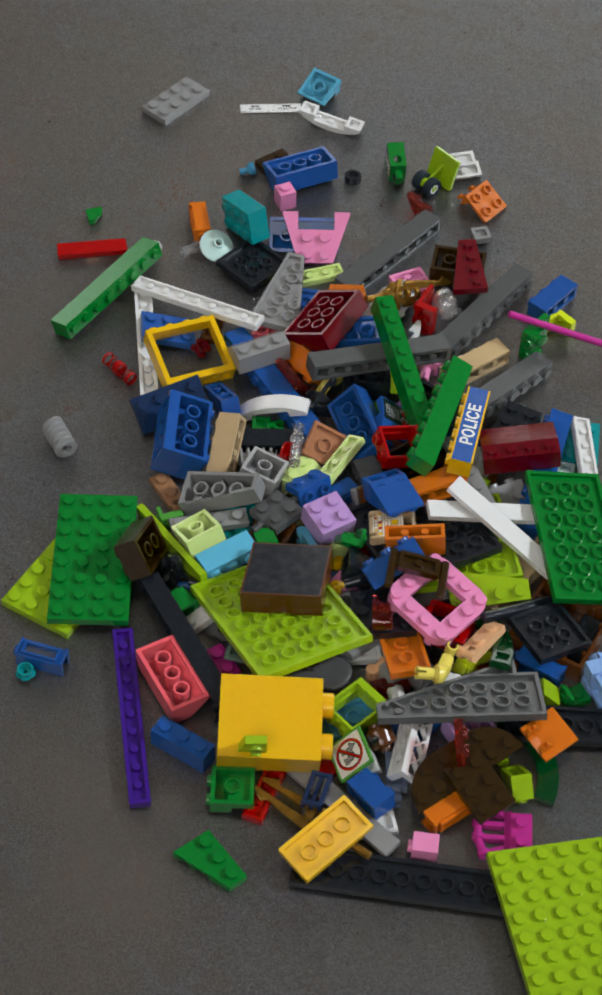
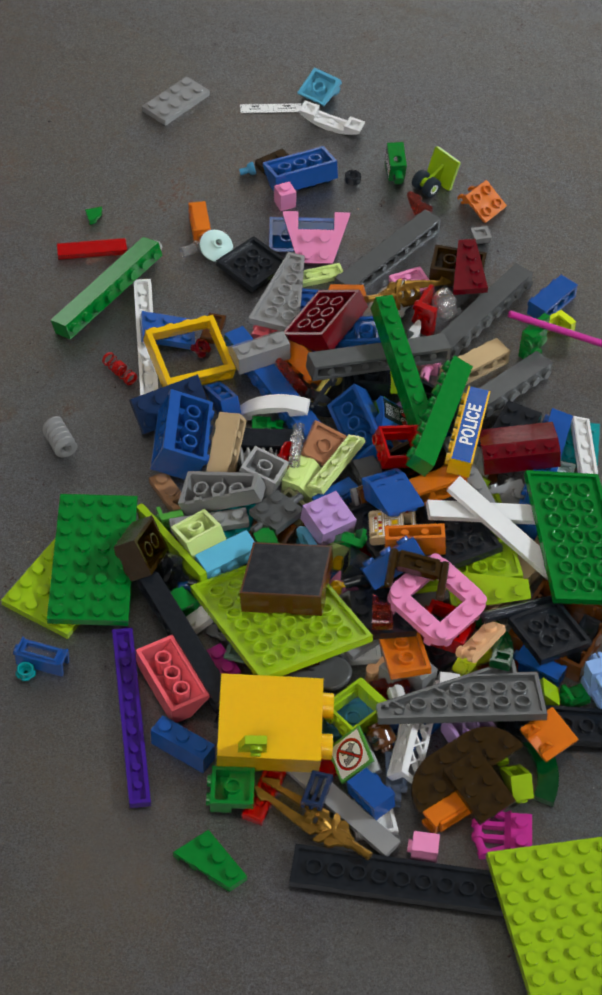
(198, 303): white tile -> none
(245, 216): teal brick -> none
(310, 486): blue bracket -> none
(325, 839): yellow plate -> none
(441, 670): light yellow arm -> none
(462, 749): clear red plate -> none
(469, 166): white slope -> none

